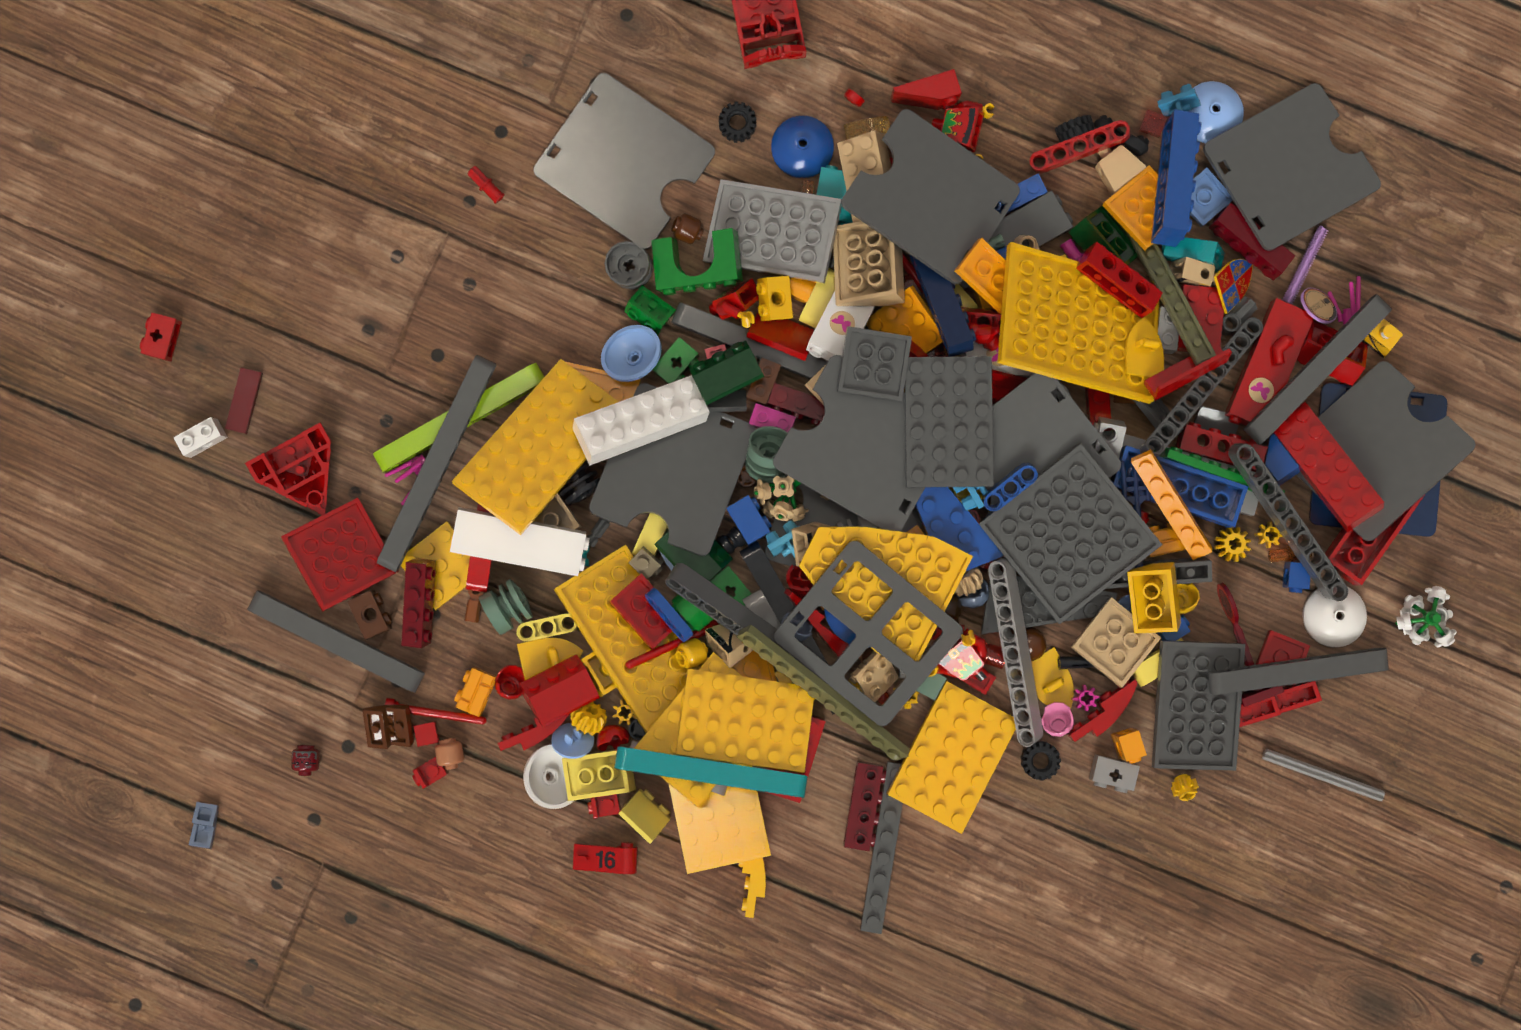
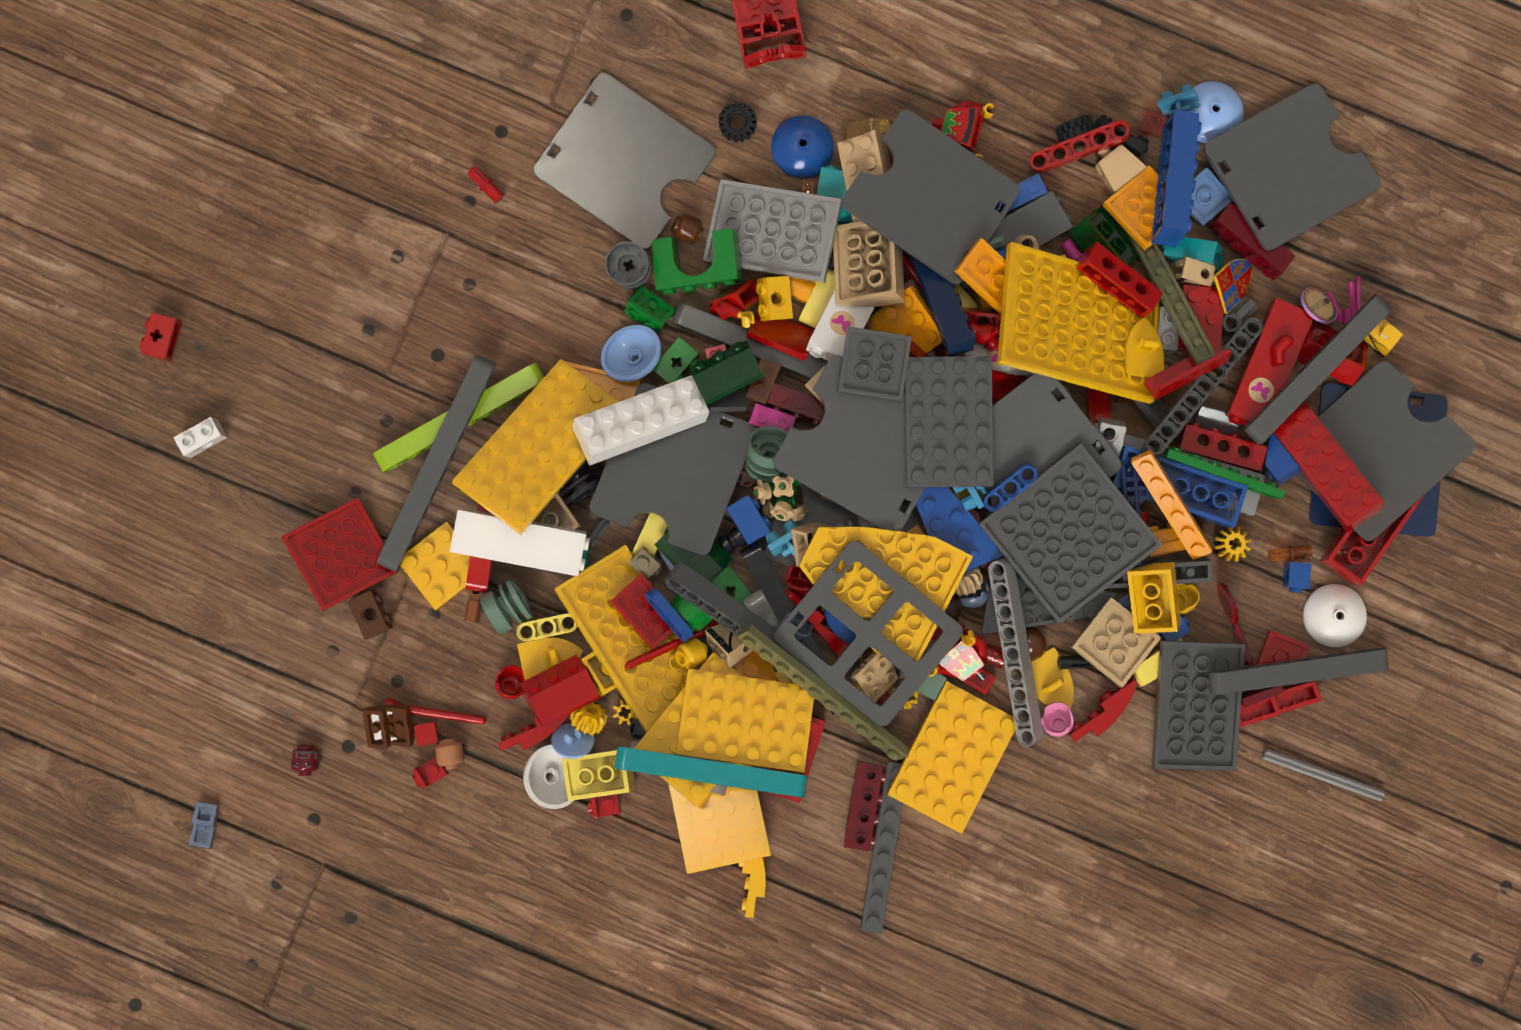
(243, 400): dark red tile -> none
(297, 468): red wedge -> none
(336, 641): dark grey beam -> none
(415, 464): dark pink plant -> none
(418, 602): dark red brick -> none
(475, 691): light orange brick -> none
(606, 858): red door -> none
(613, 736): red hair -> none
(645, 815): light yellow slope -> none
(854, 98): red tile -> none
(932, 92): red slope -> none
(1050, 769): black tyre -> none
(1089, 702): dark pink gear -> none
(1126, 773): light grey brick -> none
(1129, 745): light orange brick -> none
(1184, 787): yellow gear -> none
(1265, 539): yellow gear -> none
(1280, 517): dark grey beam -> none
(1305, 264): lavender axle -> none
(1436, 617): white plant -> none

